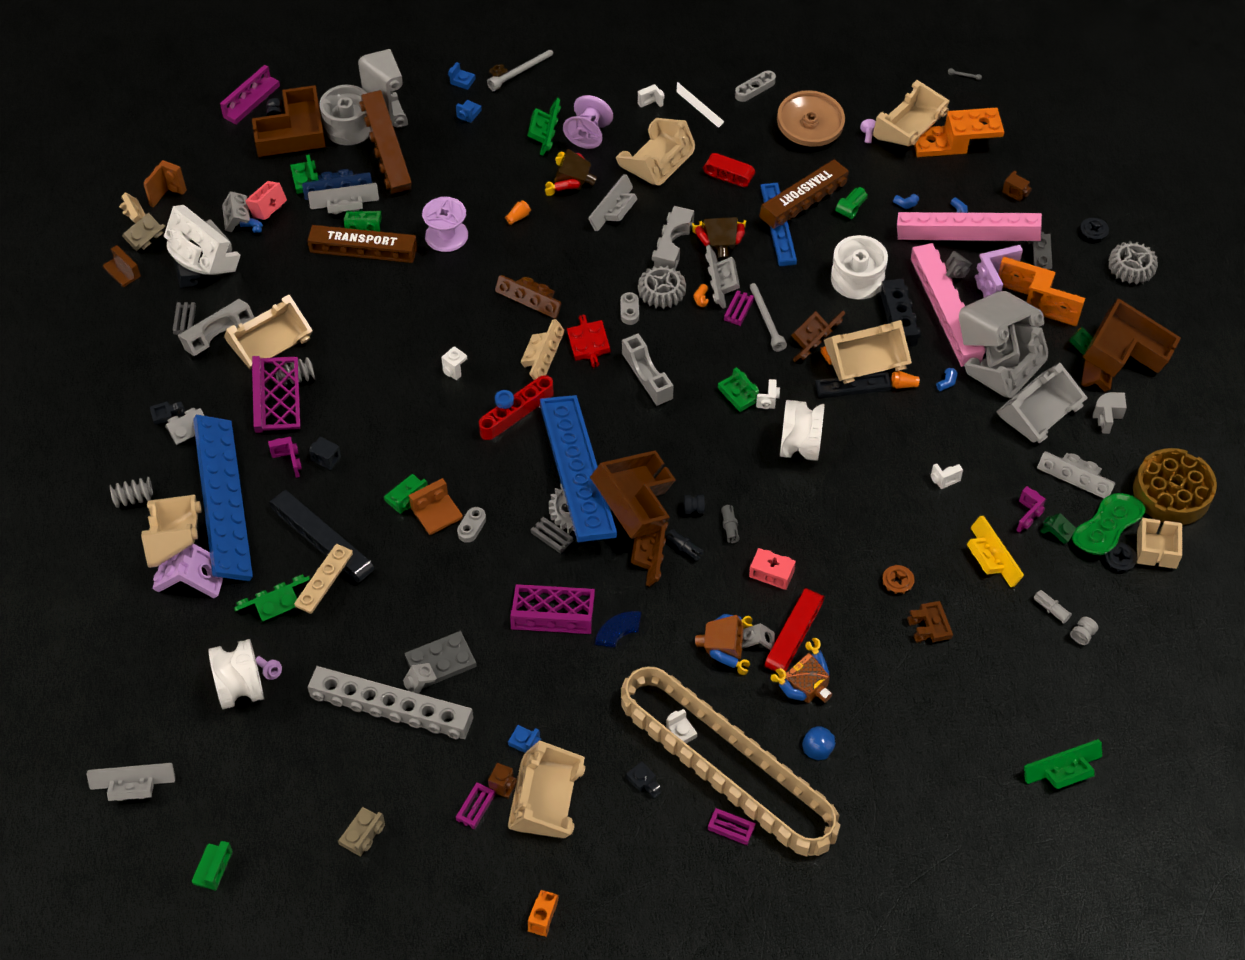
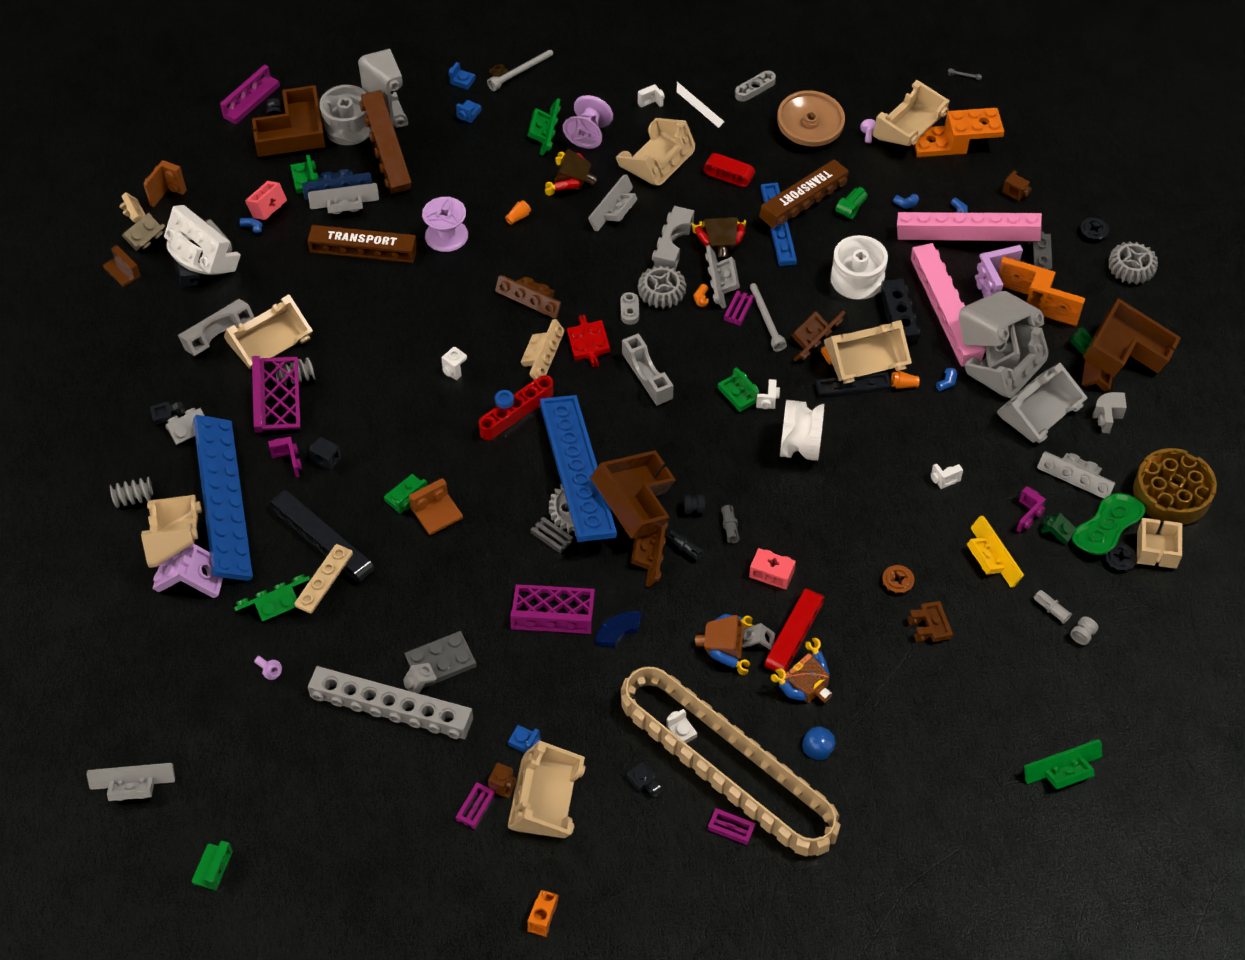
(185, 307): flat silver tile -> none
(235, 210): light grey bracket -> none
(235, 674): white piece -> none
(361, 831): dark tan bracket -> none
(363, 220): green bracket -> none
(473, 523): light grey plate -> none
(957, 266): dark grey bracket -> none

